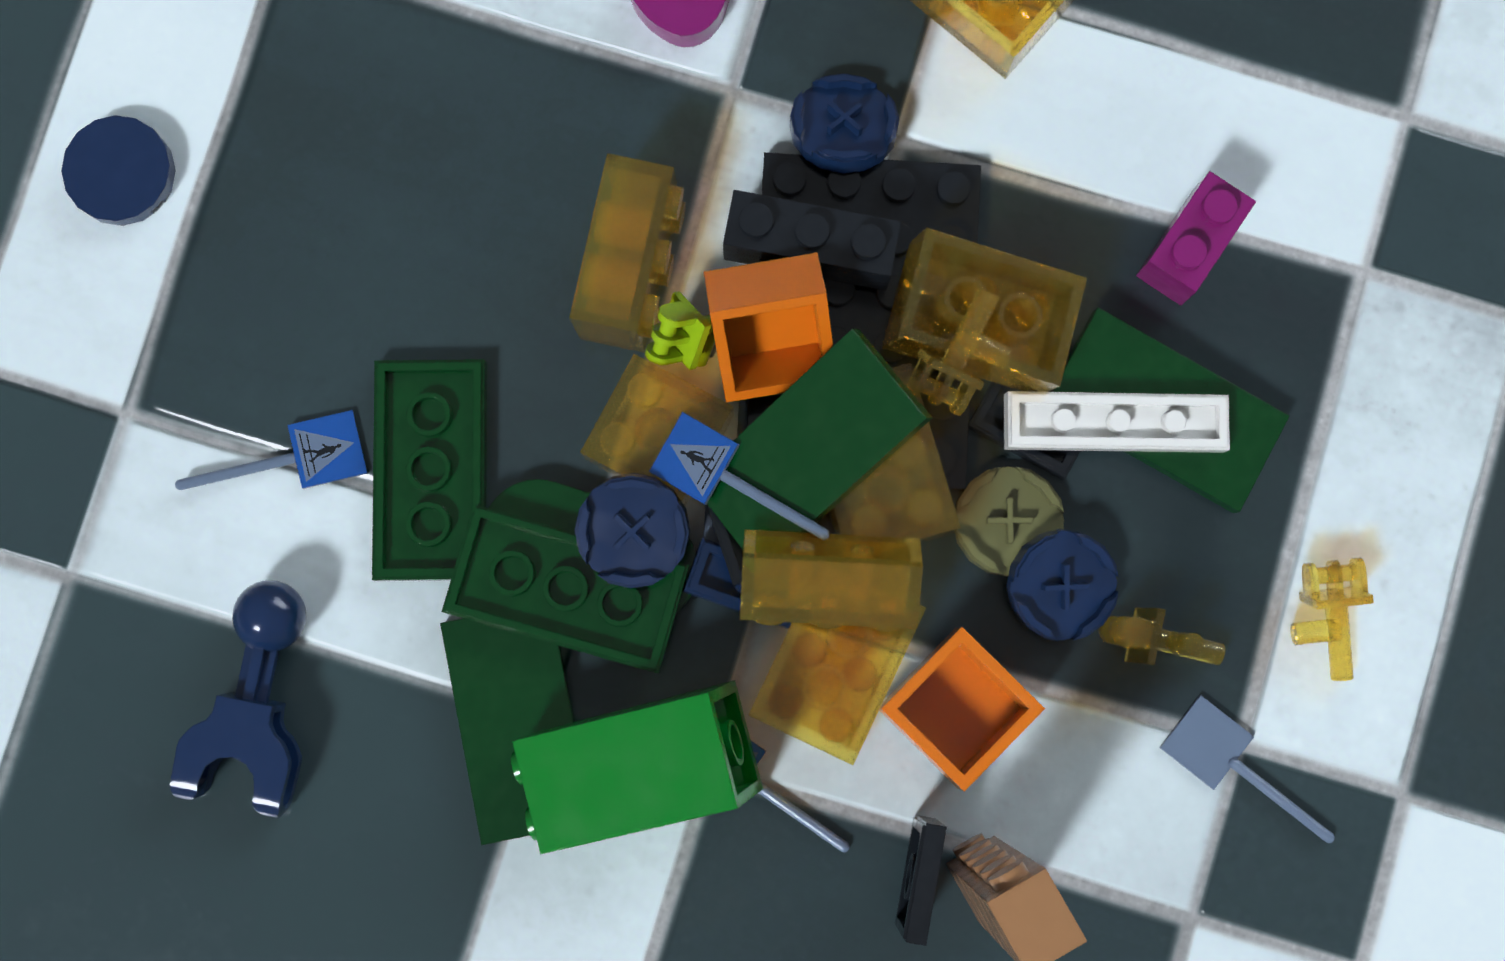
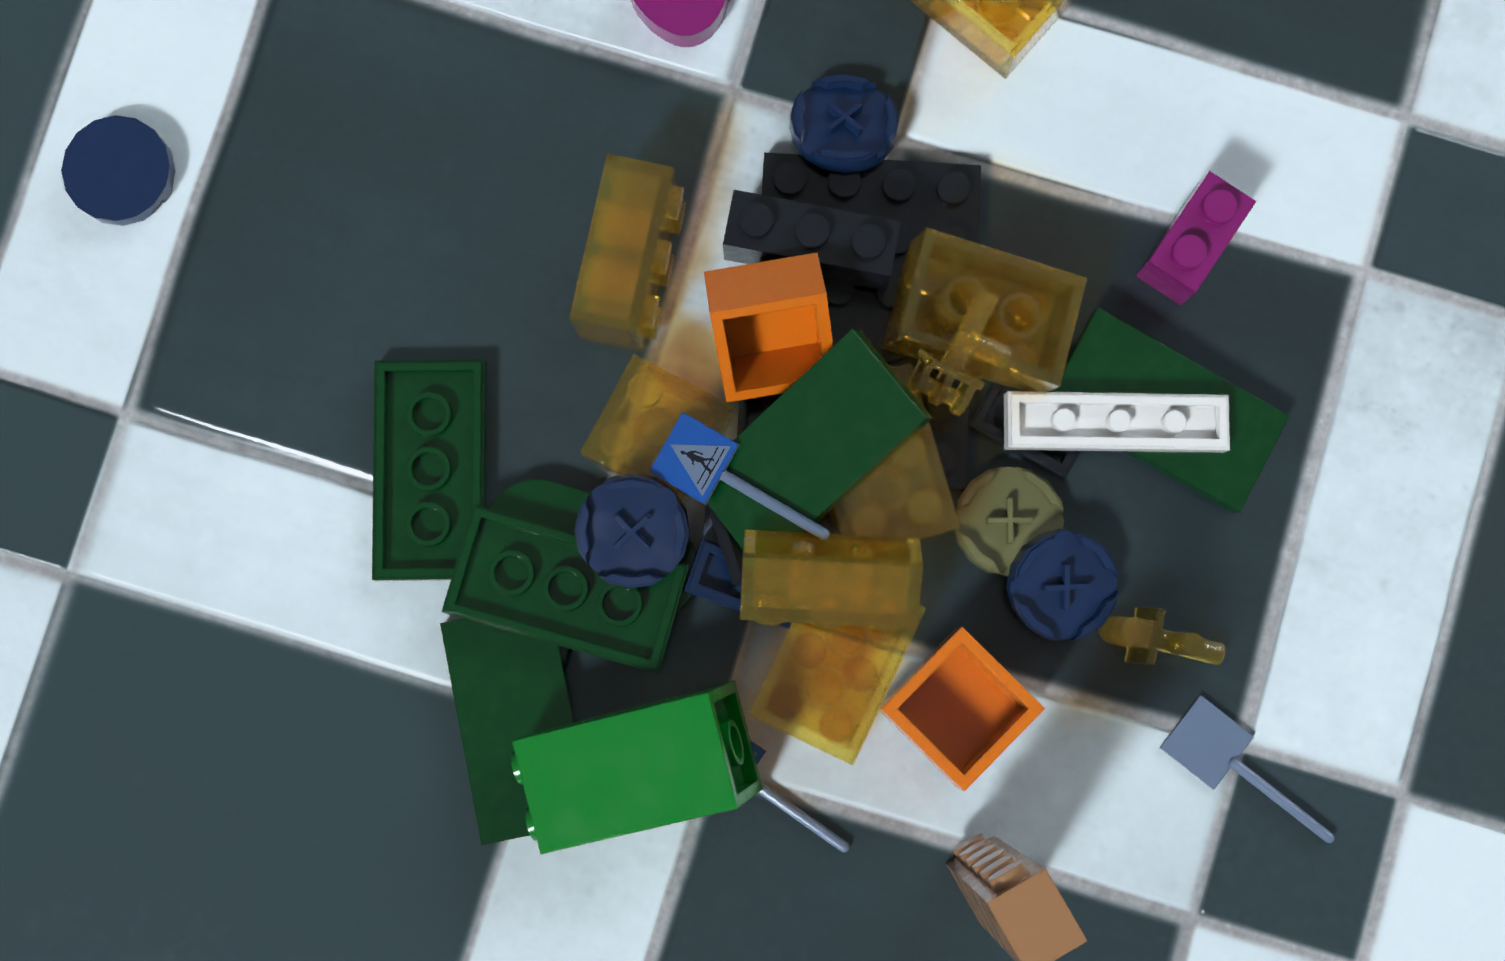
(247, 723): dark blue piece -> none
(323, 450): piece -> none
(681, 335): lime arm -> none
(920, 879): black tile -> none
(1335, 601): clear yellow arm -> none

